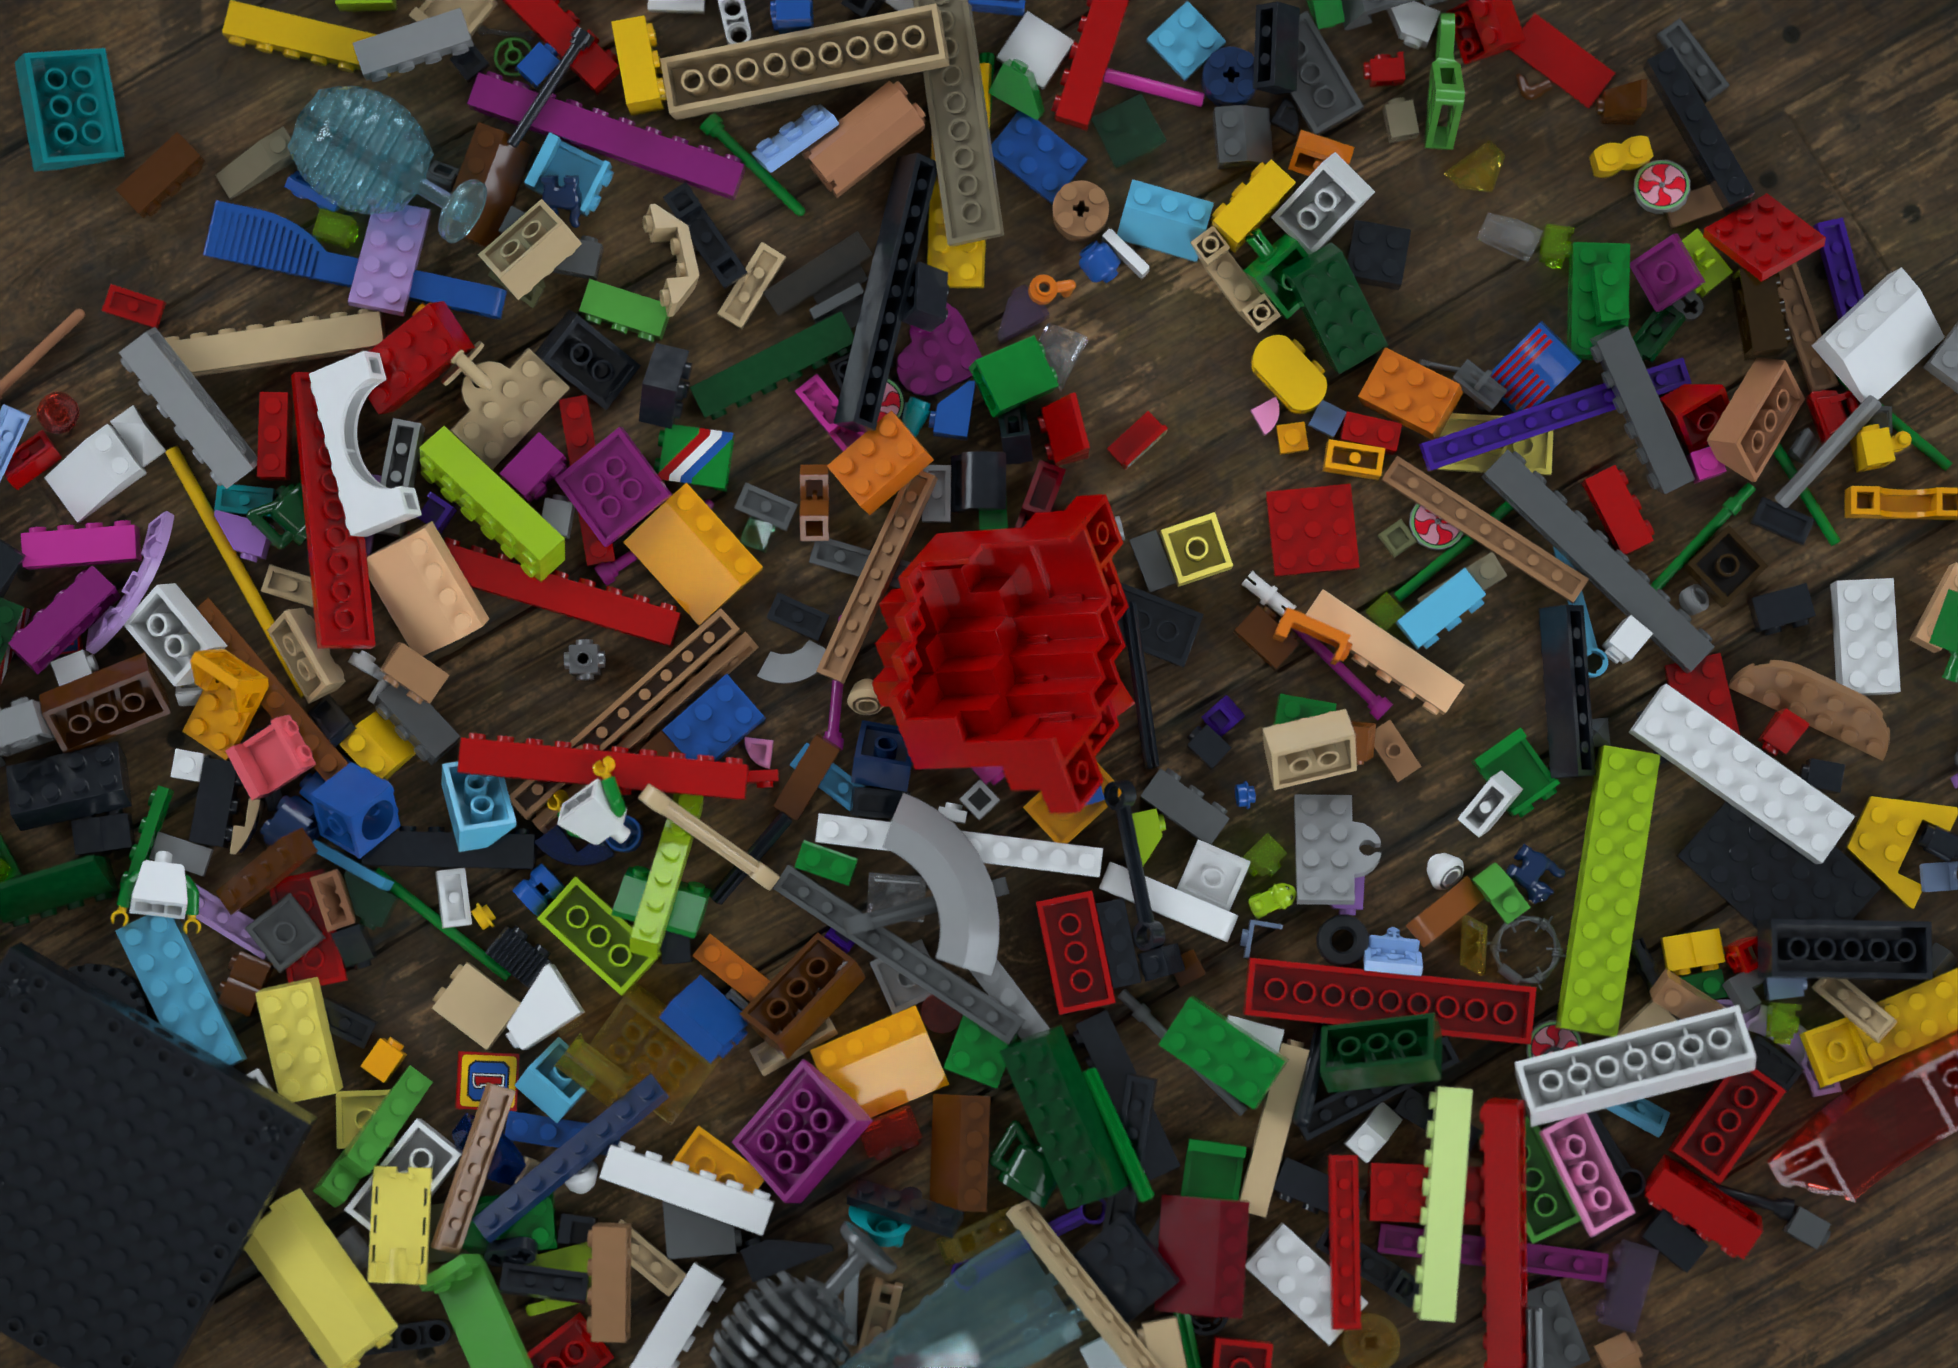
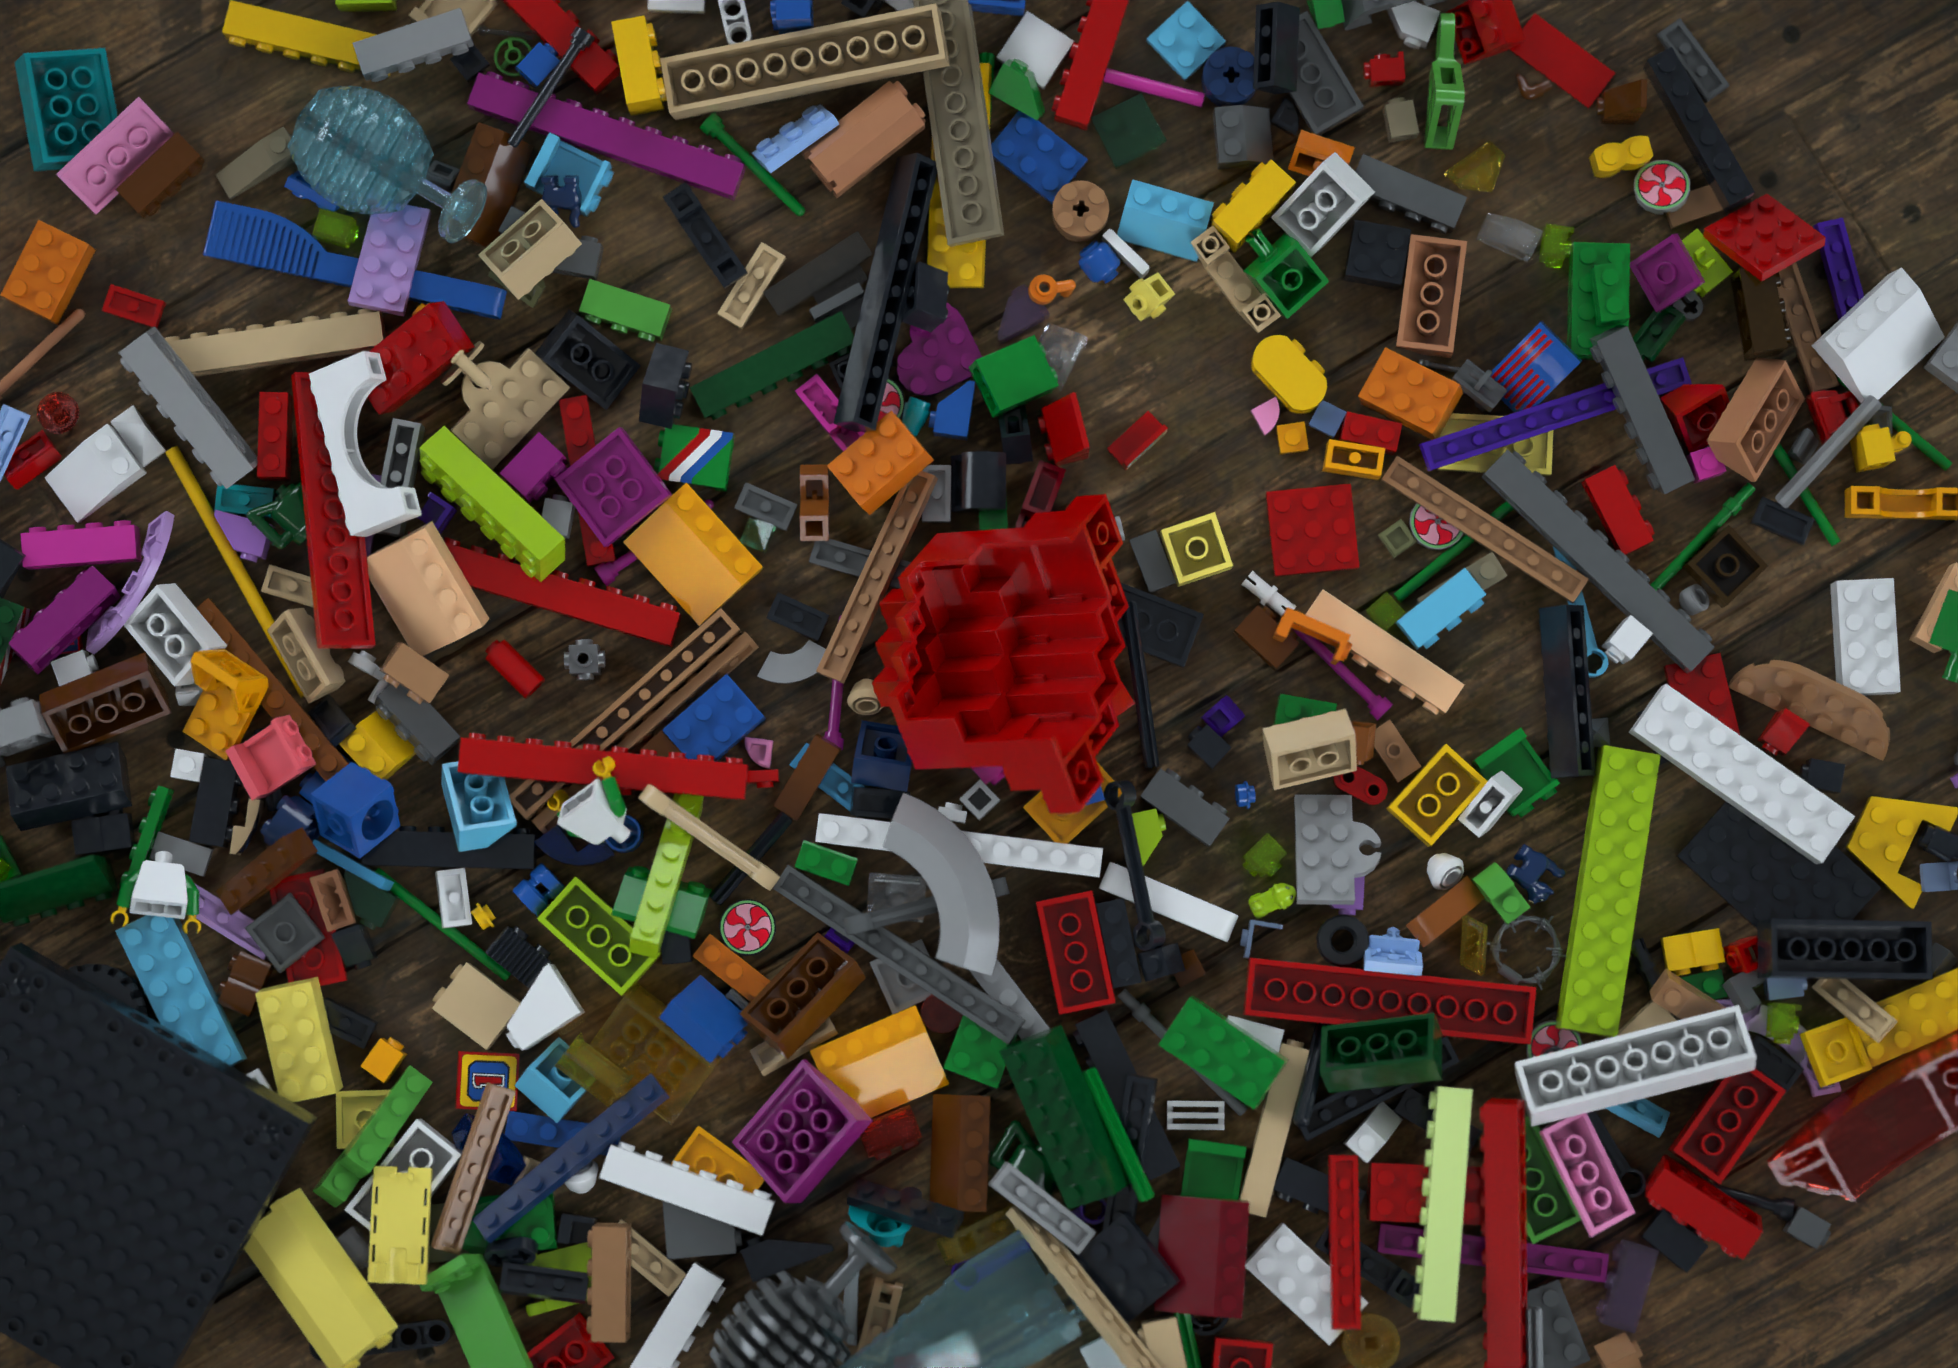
(48, 272): none -> orange brick
(115, 155): none -> bright pink plate
(514, 667): none -> red brick
(666, 227): tan slope -> none
(747, 927): none -> tile
(1042, 1208): none -> light grey plate
(1149, 297): none -> light yellow brick
(1170, 1115): none -> white tile
(1213, 875): white tile -> none
(1335, 307): dark green brick -> none
(1359, 786): none -> red plate
(1411, 195): none -> dark grey brick
(1431, 295): none -> nougat slope
(1437, 795): none -> yellow brick
(1781, 608): black brick -> none

